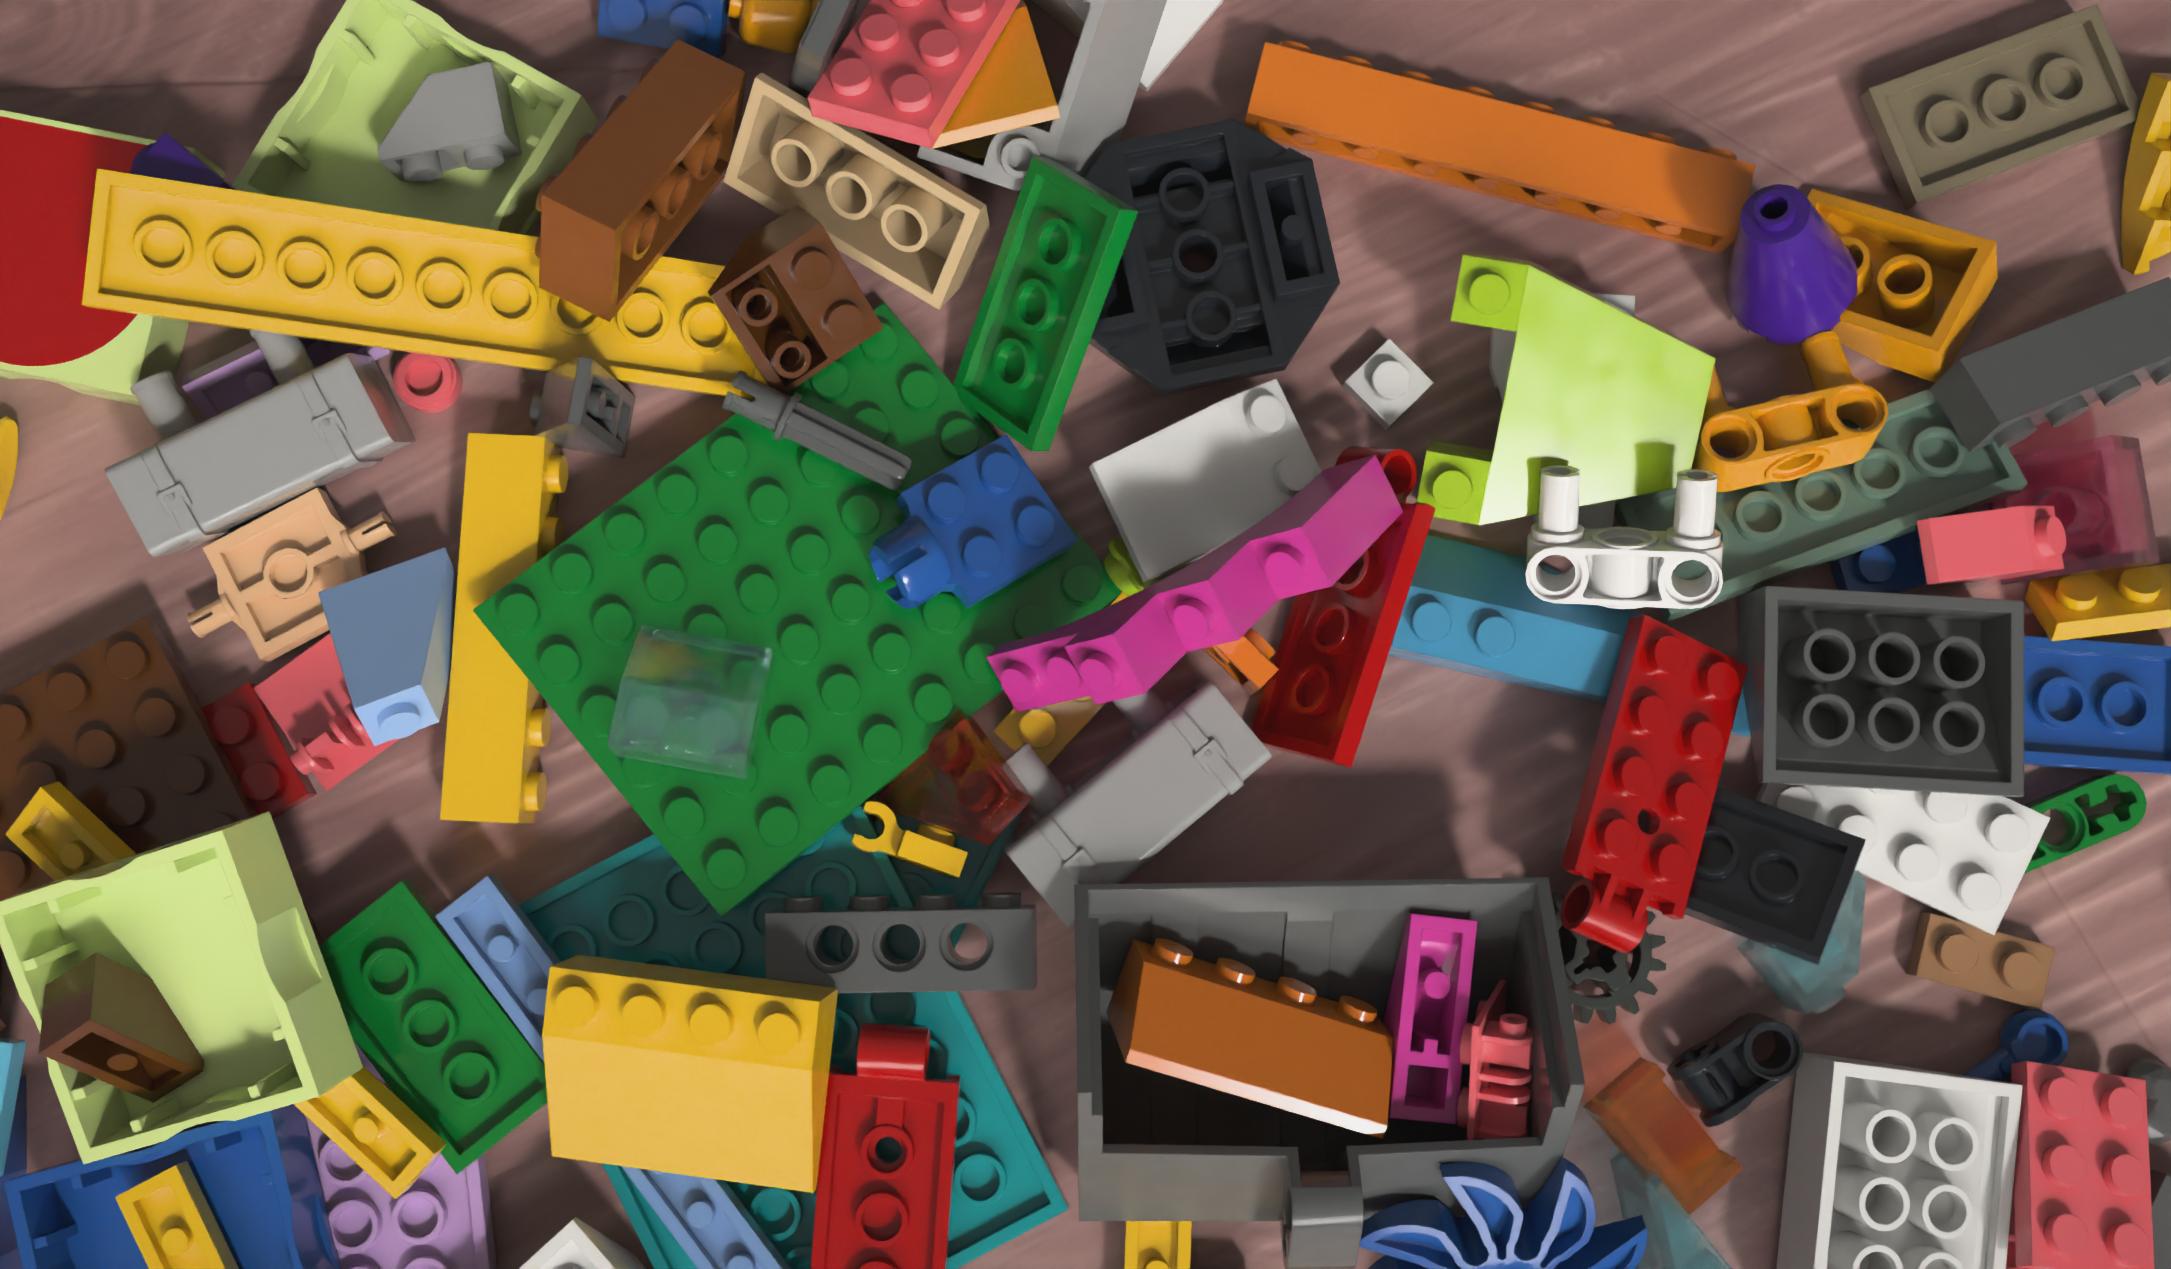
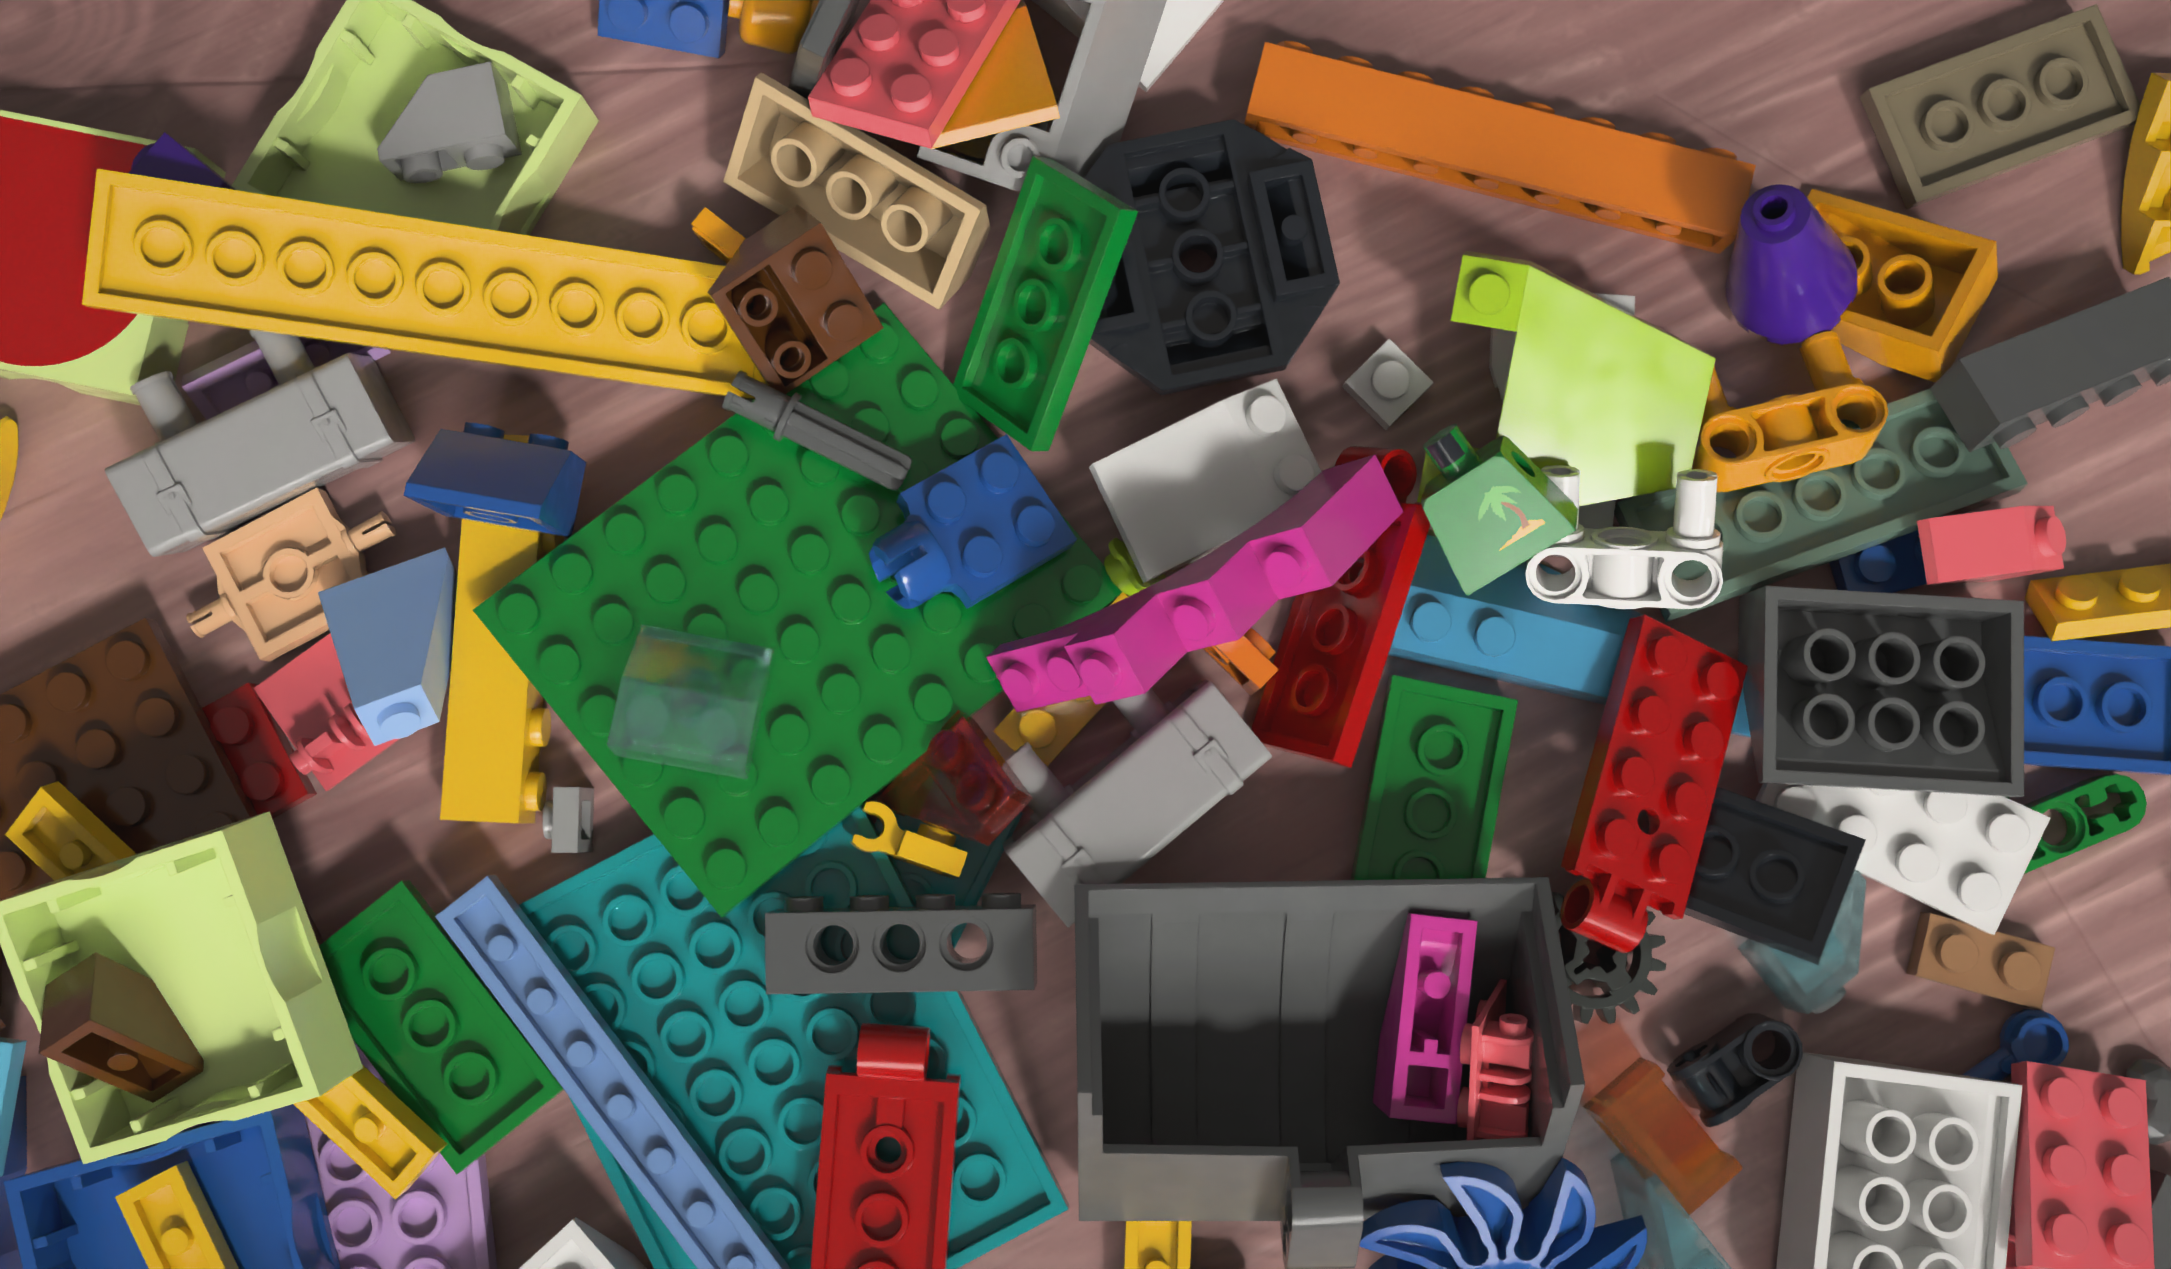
(427, 382): coral tile -> none
(500, 480): none -> blue slope
(570, 820): none -> light grey plate
(583, 409): dark grey slope -> none
(638, 179): dark orange brick -> none
(687, 1070): yellow slope -> none
(716, 235): none -> light orange tile
(1253, 1036): orange slope -> none
(1434, 783): none -> green plate
(1491, 507): none -> torso
(2097, 497): clear pink slope -> none

